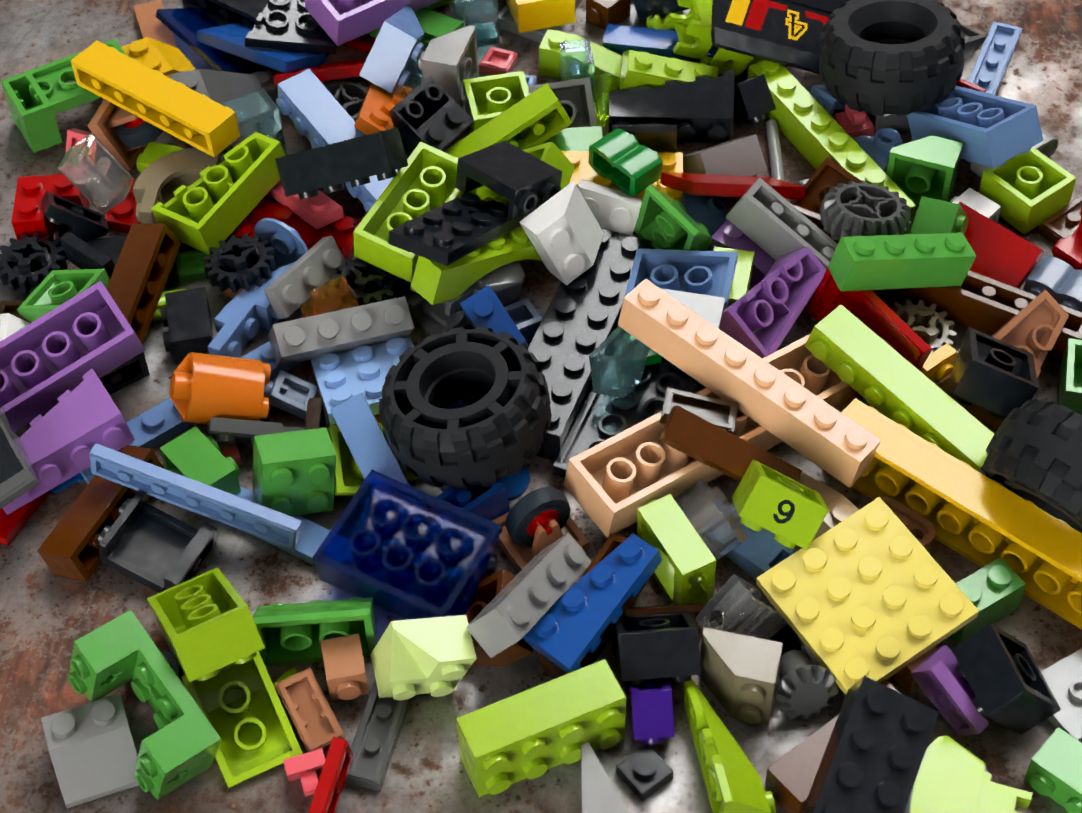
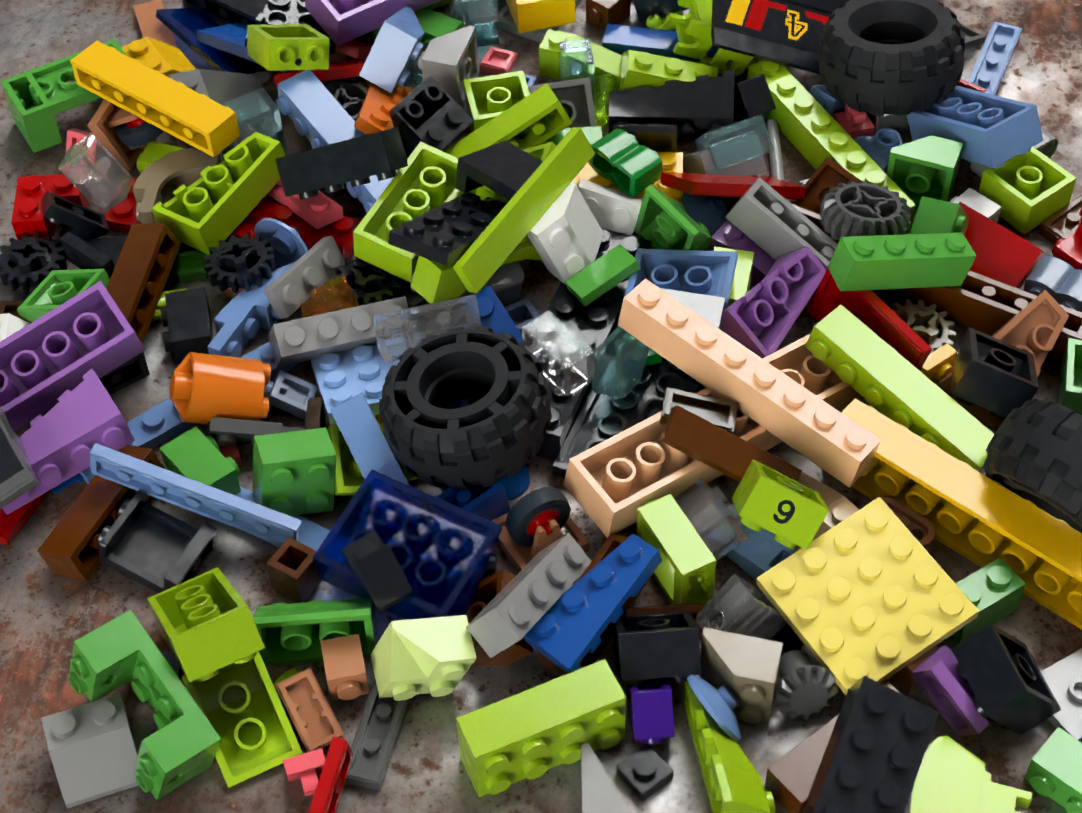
(280, 45): none -> lime window
(293, 570): none -> reddish brown brick
(354, 49): none -> coral tile
(377, 571): none -> black slope
(407, 327): none -> clear slope
(524, 210): none -> lime tile
(561, 353): none -> clear brick
(602, 275): none -> bright green tile
(718, 704): none -> medium blue dish
(736, 142): none -> clear light blue panel

